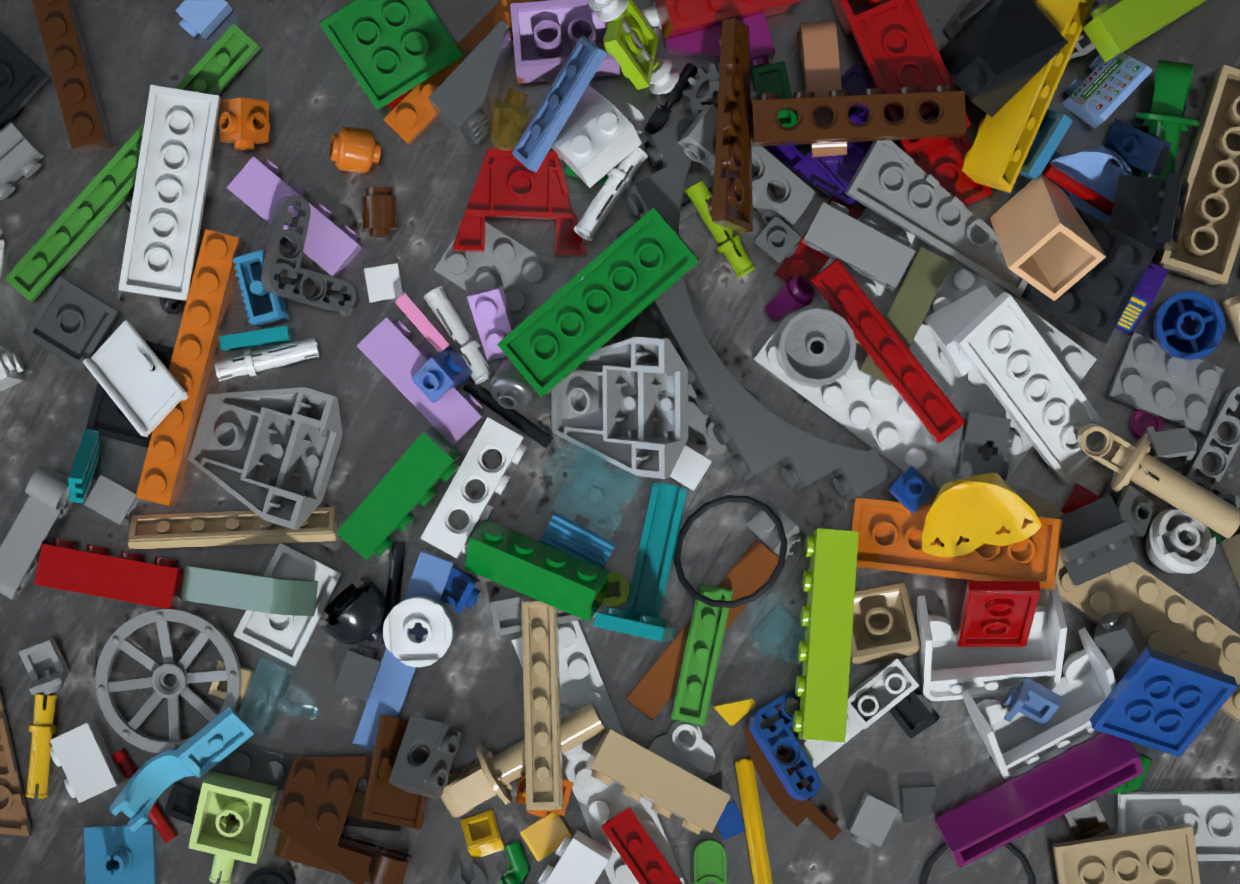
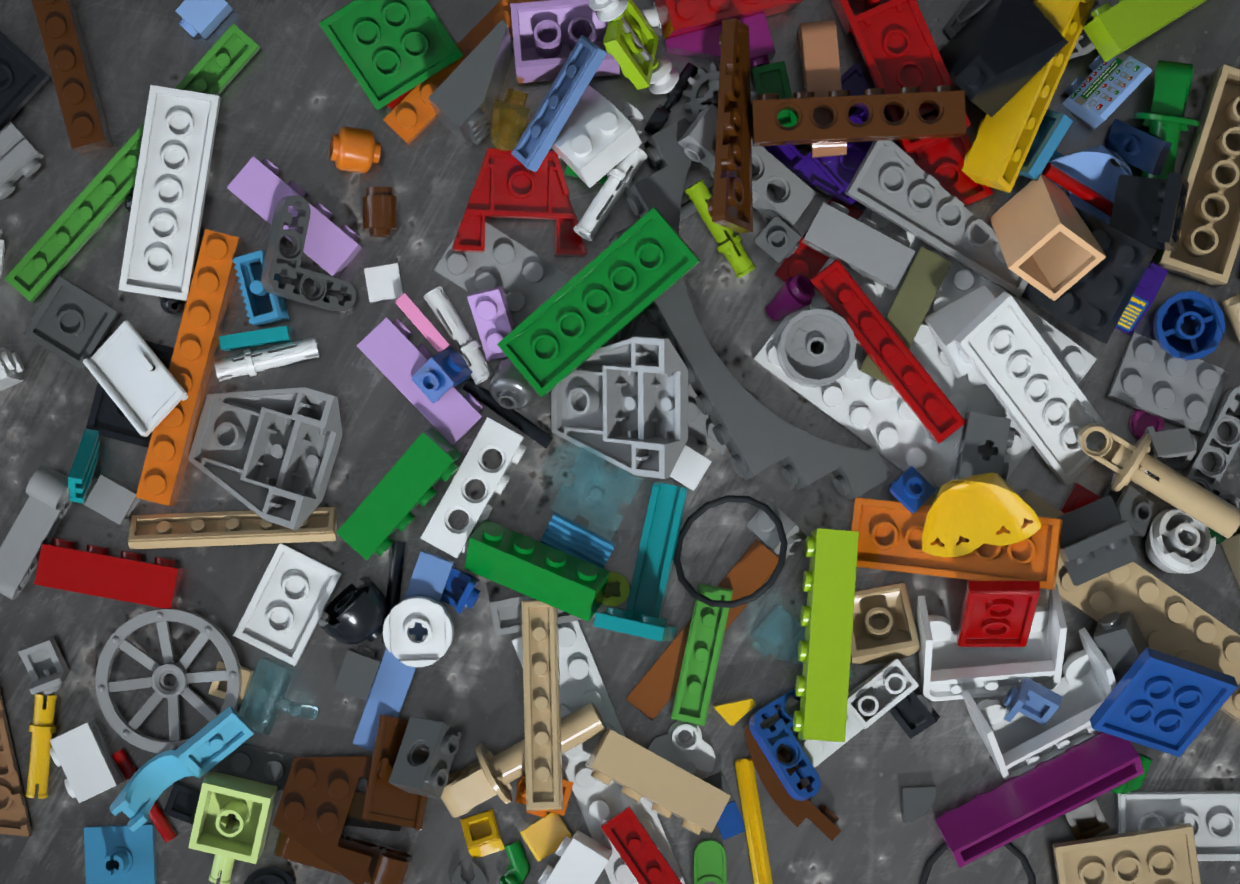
(244, 122): orange brick -> none
(249, 591): sand green beam -> none
(871, 820): light grey brick -> none

